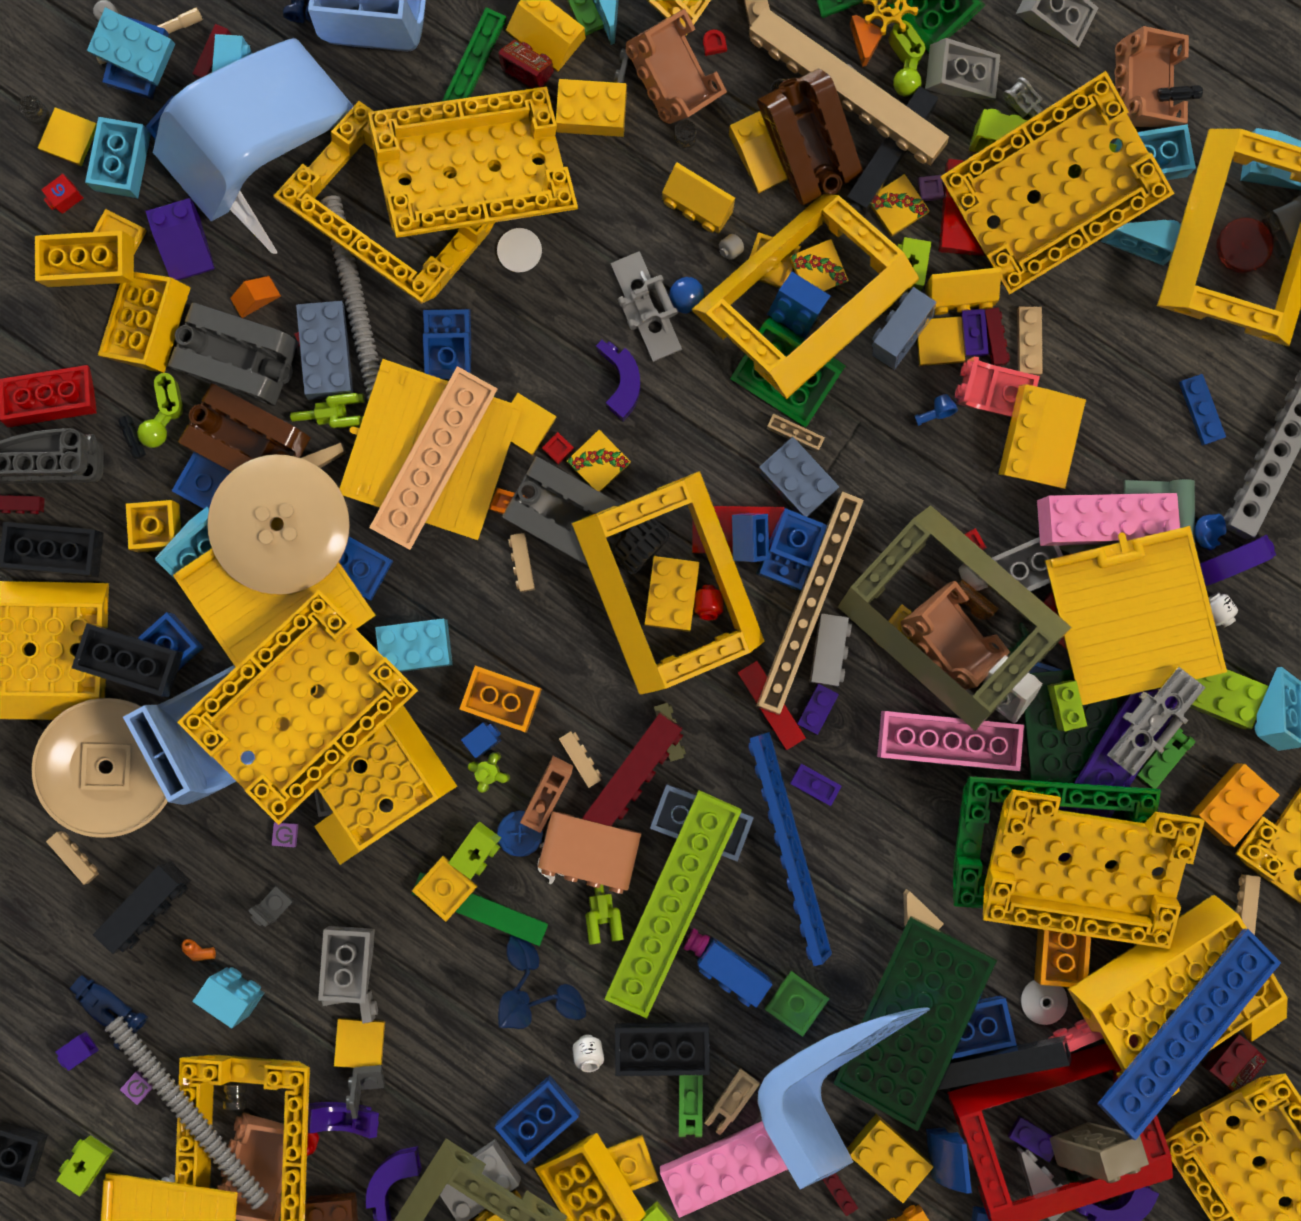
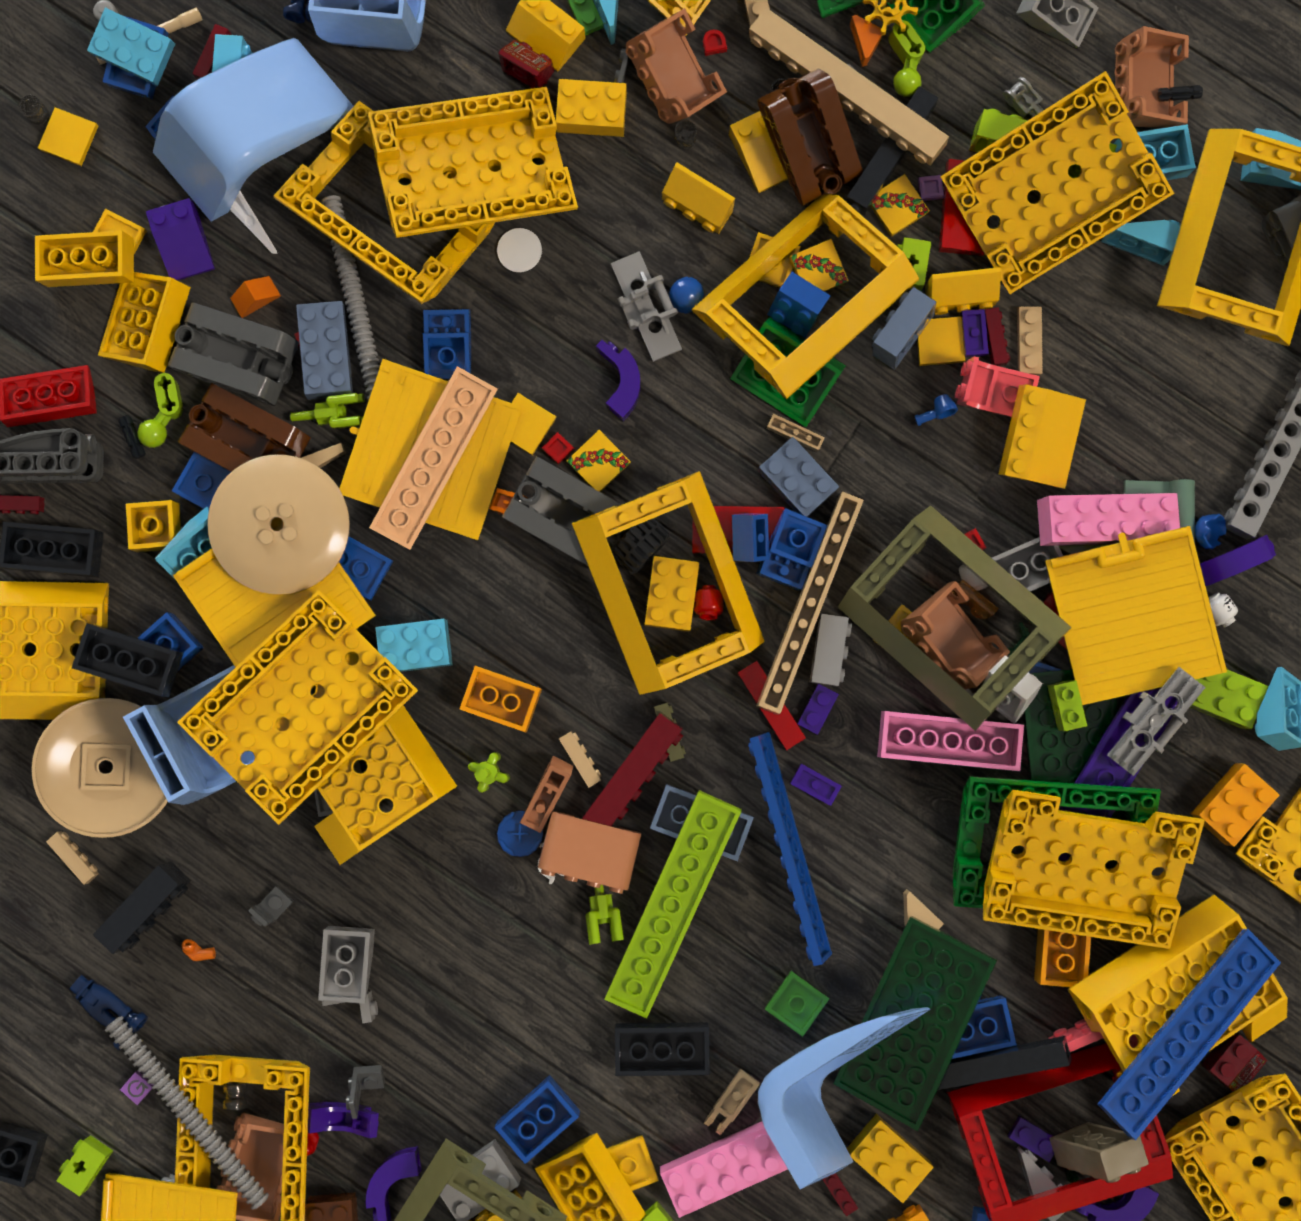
(61, 194): red brick -> none
(76, 1051): dark purple brick -> none
(118, 157): medium azure brick -> none
(229, 996): medium azure brick -> none
(285, 834): medium lavender tile -> none
(359, 1043): yellow tile -> none
(444, 888): yellow tile -> none
(466, 860): lime brick -> none
(475, 55): green tile -> none
(482, 739): blue brick -> none
(501, 917): green tile -> none
(515, 1004): dark blue plant -> none
(522, 562): tan piece -> none
(588, 1053): white head -> none
(690, 1104): bright green plate -> none
(696, 942): dark pink wheel -> none
(731, 246): light grey piece -> none
(733, 973): blue brick -> none
(949, 1159): blue slope -> none
(962, 70): light grey slope -> none
(1032, 1000): white dish -> none
(1160, 765): bright green plate -> none
(1202, 409): blue plate -> none
(1244, 245): clear red wheel -> none
(1248, 900): tan piece -> none

